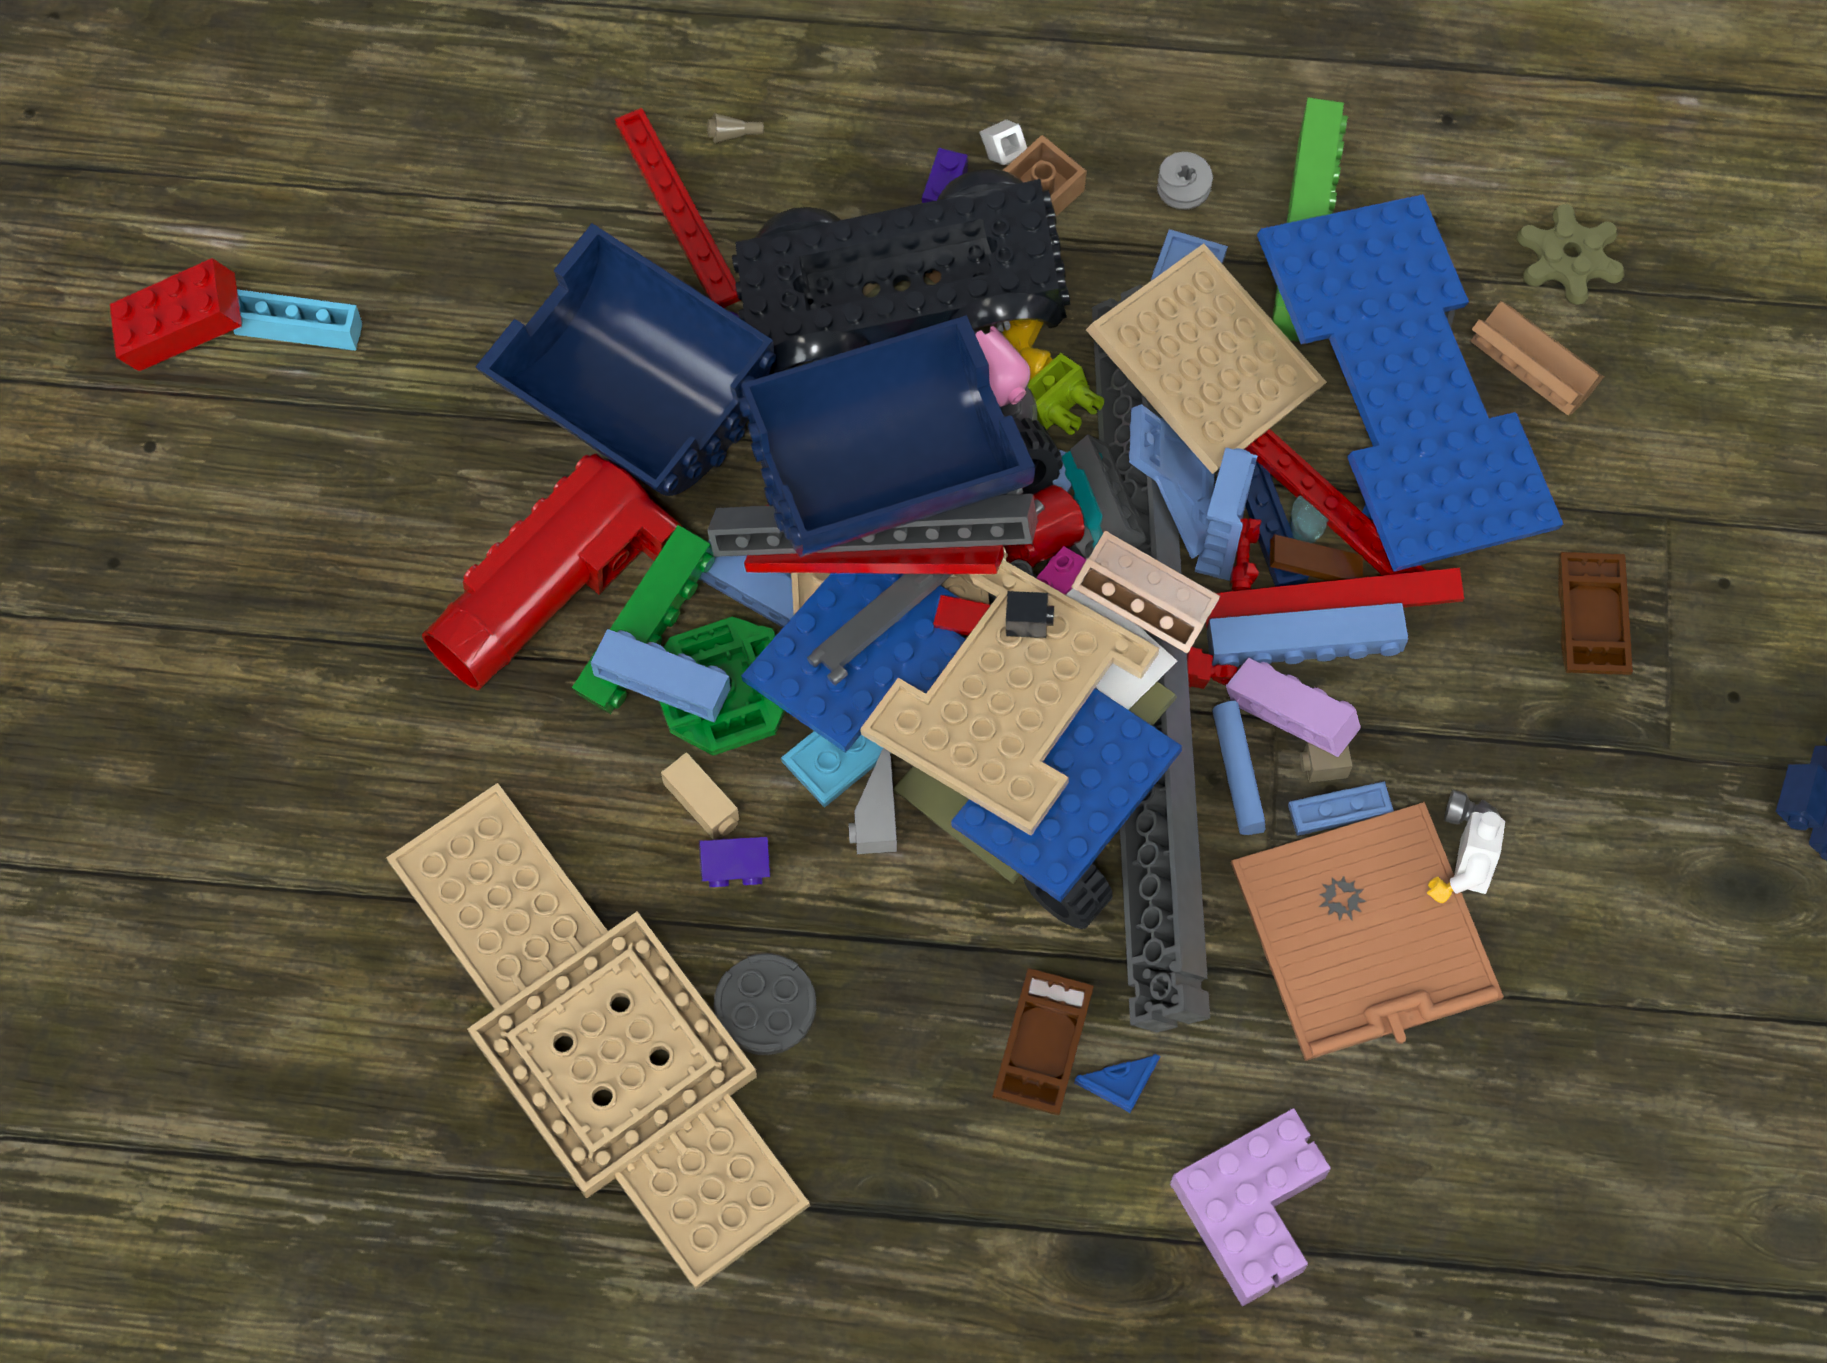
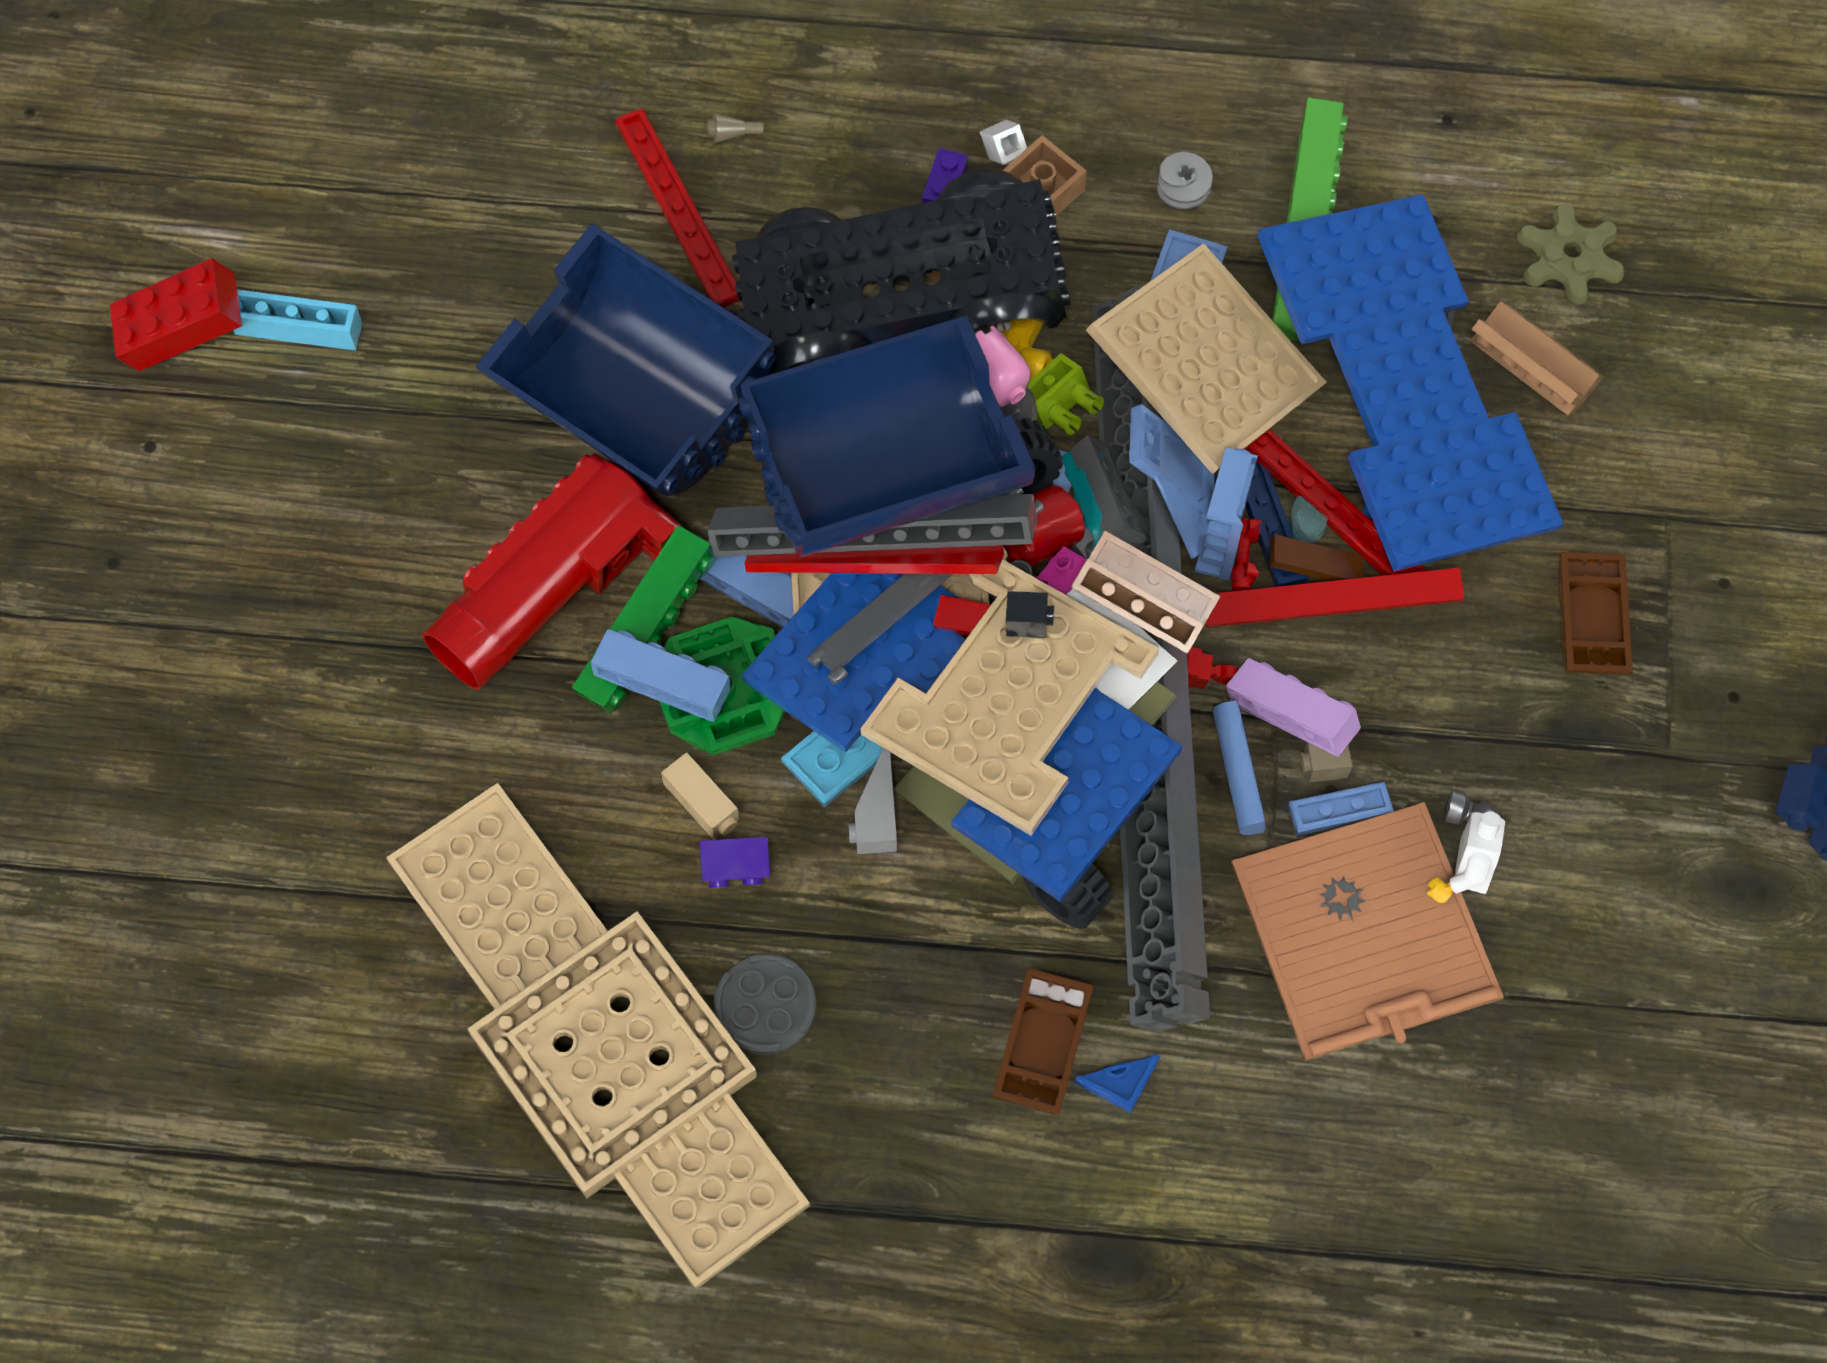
(1235, 1197): lavender piece -> none
(1308, 635): medium blue brick -> none

